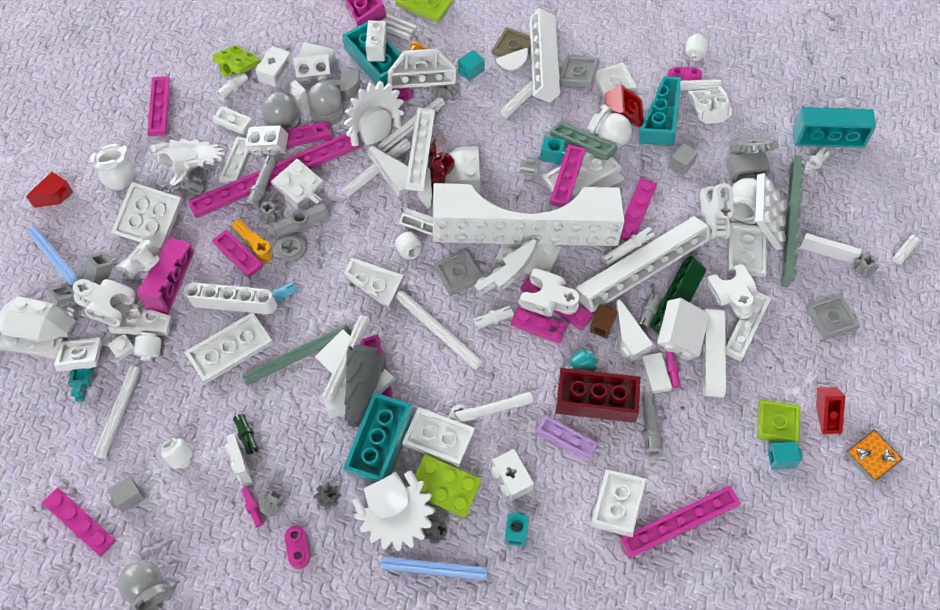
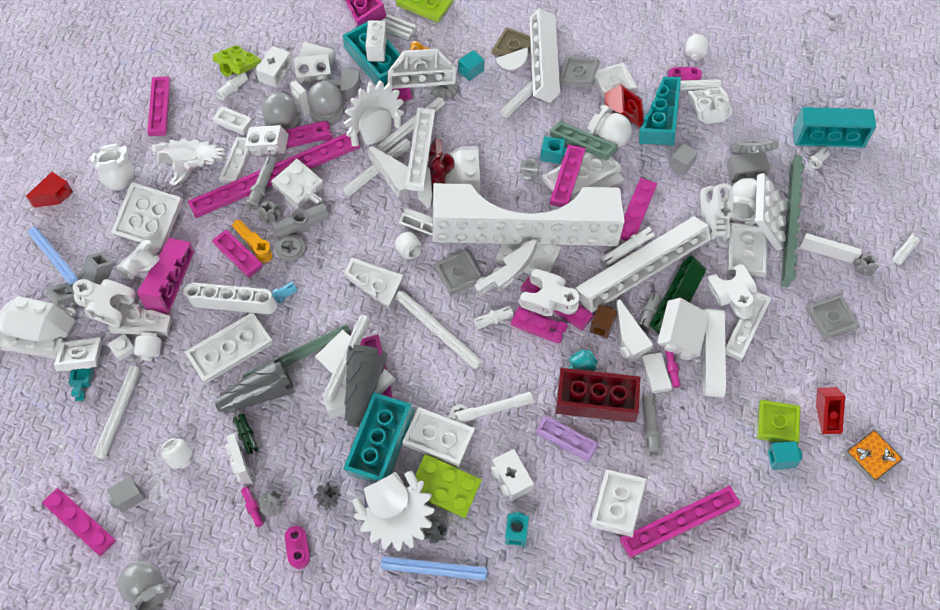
(192, 186): light grey gear -> none
(261, 386): none -> dark grey cone

